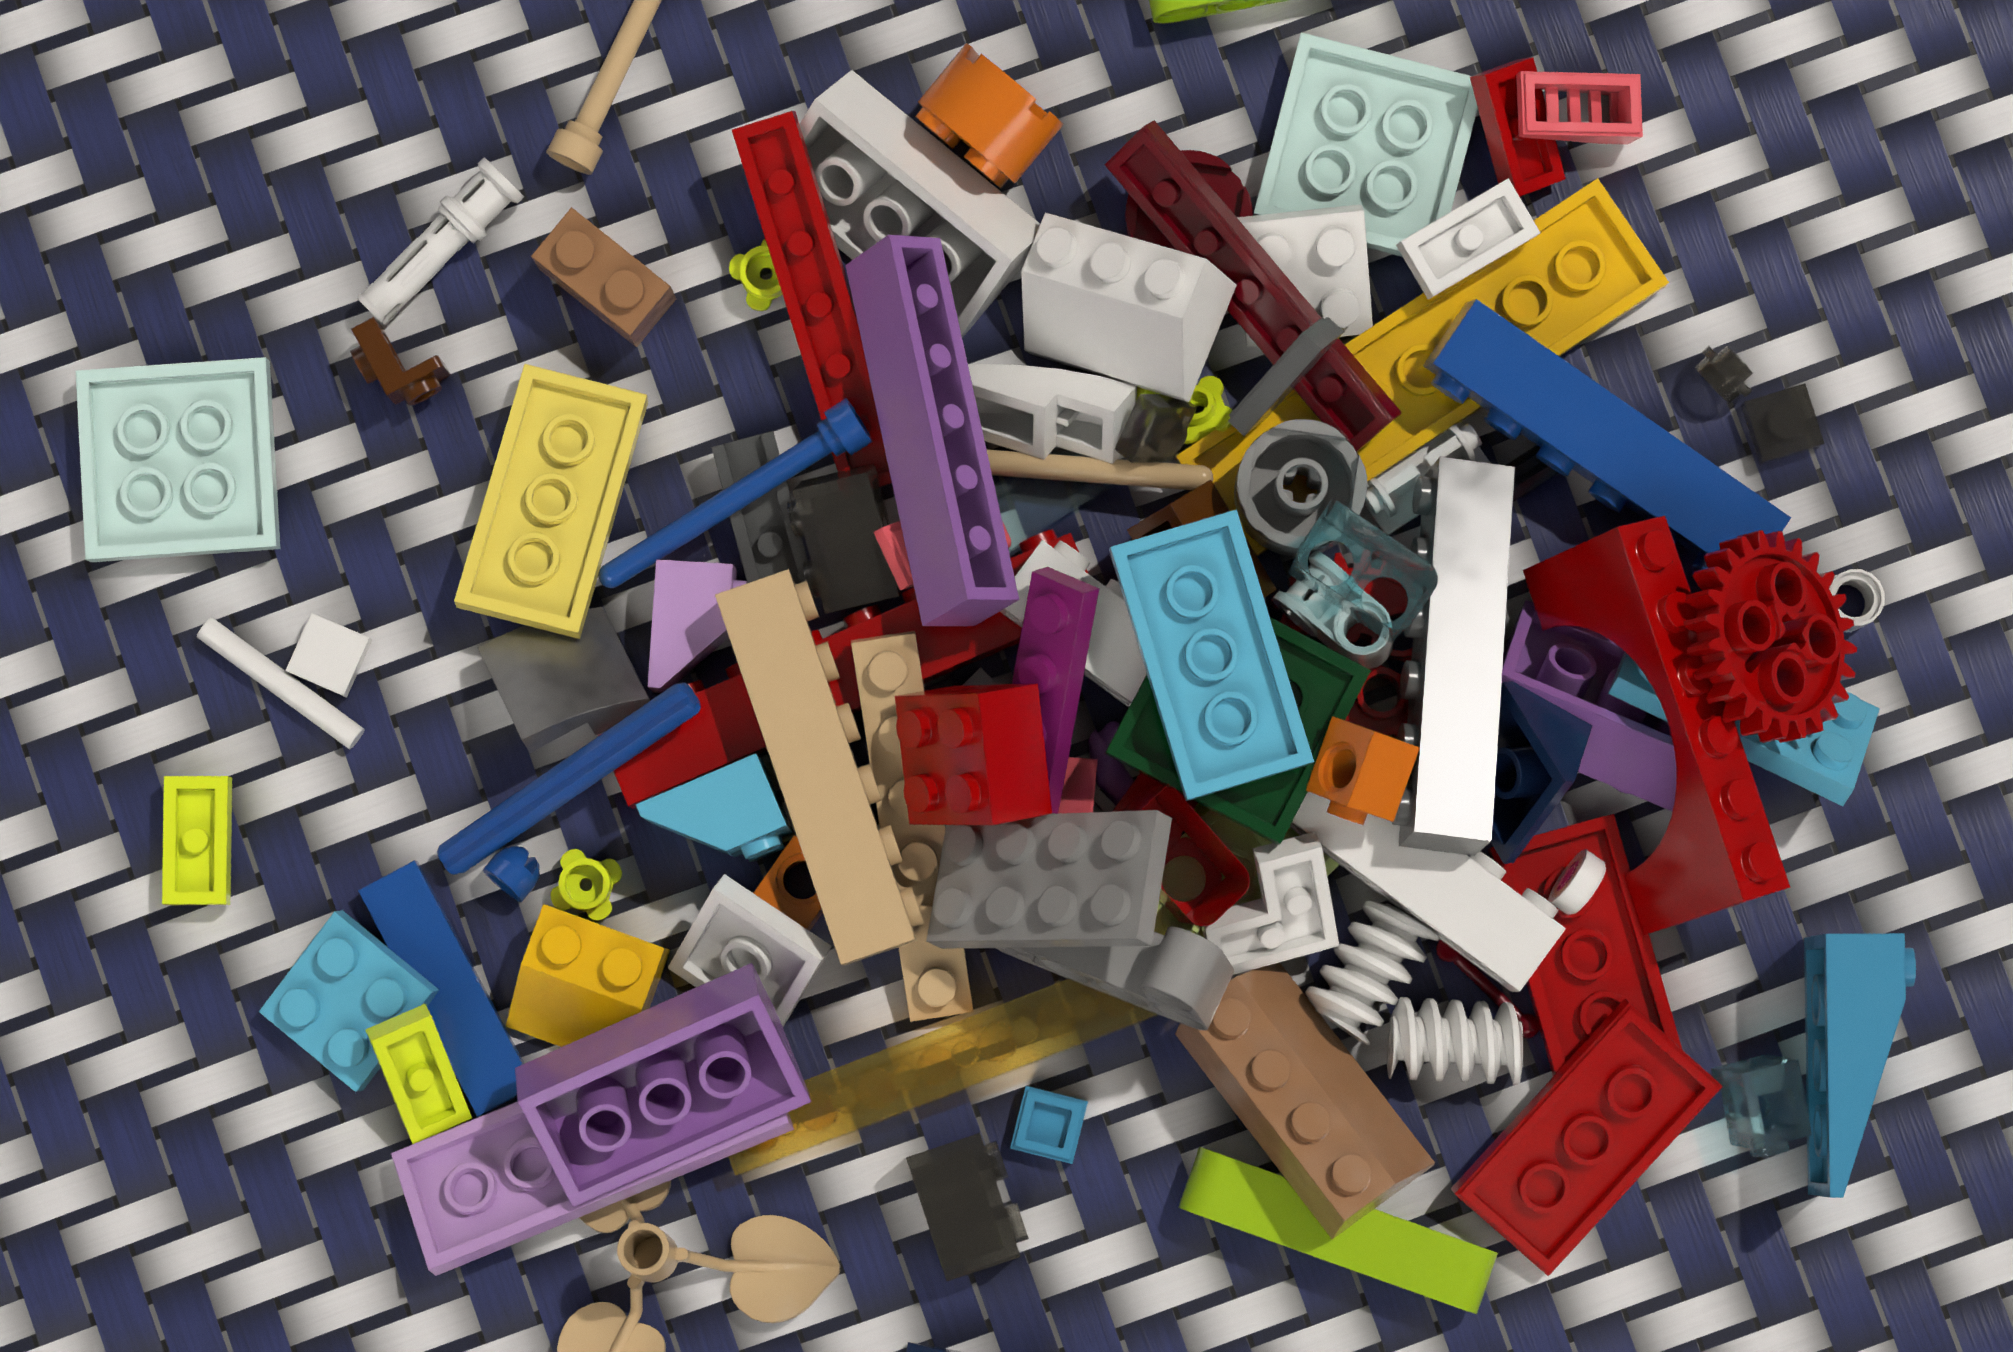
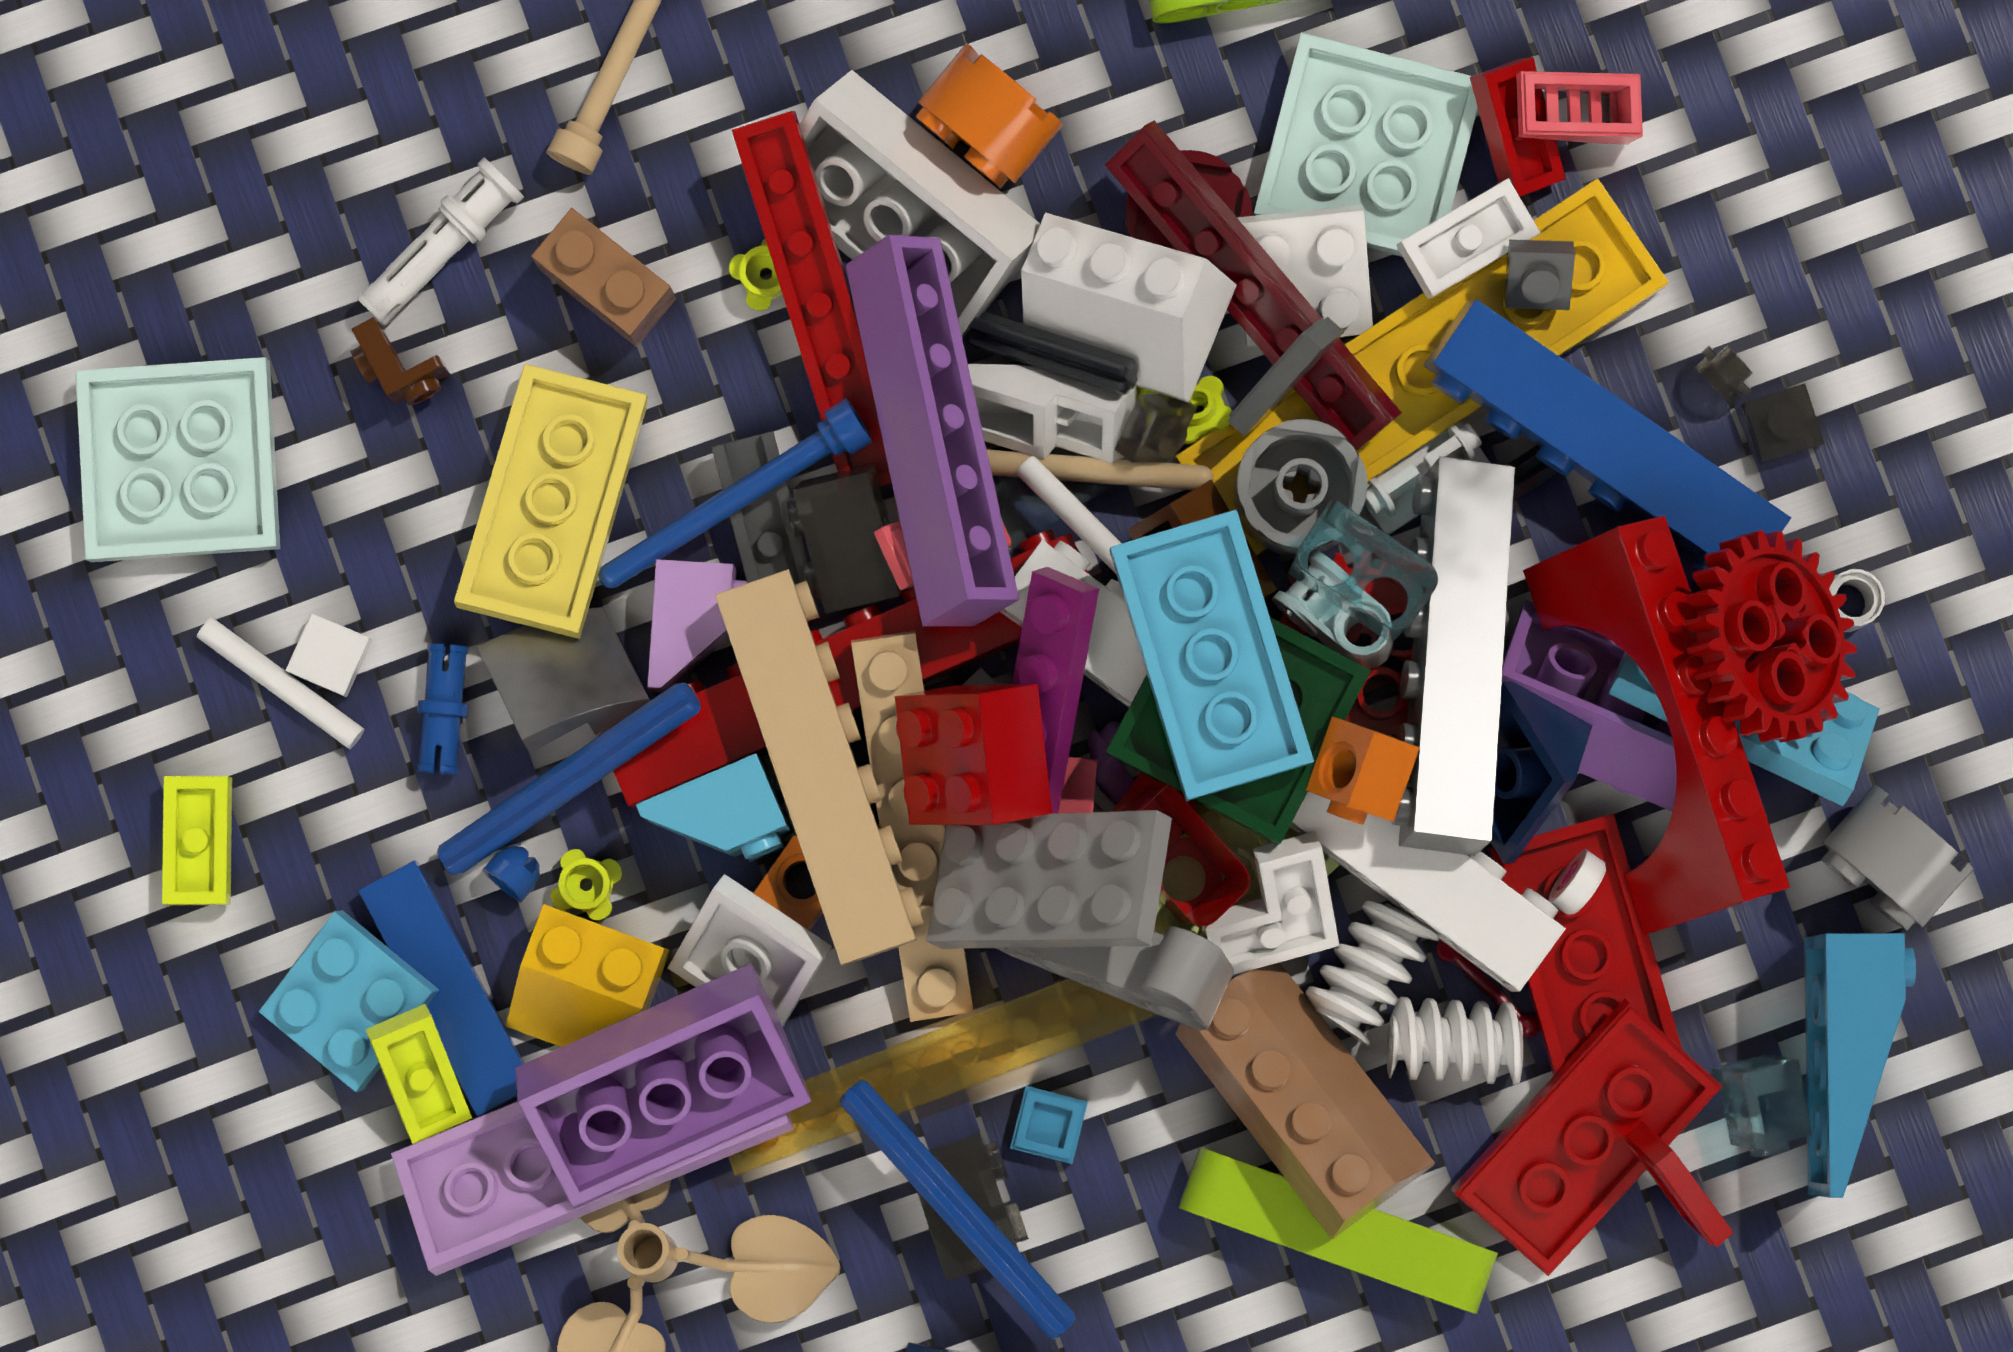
(442, 709): none -> blue pin
(957, 1209): none -> blue axle
(1053, 353): none -> black axle
(1068, 508): none -> white bar
(1539, 274): none -> dark grey plate
(1678, 1185): none -> red tile
(1896, 858): none -> light grey brick

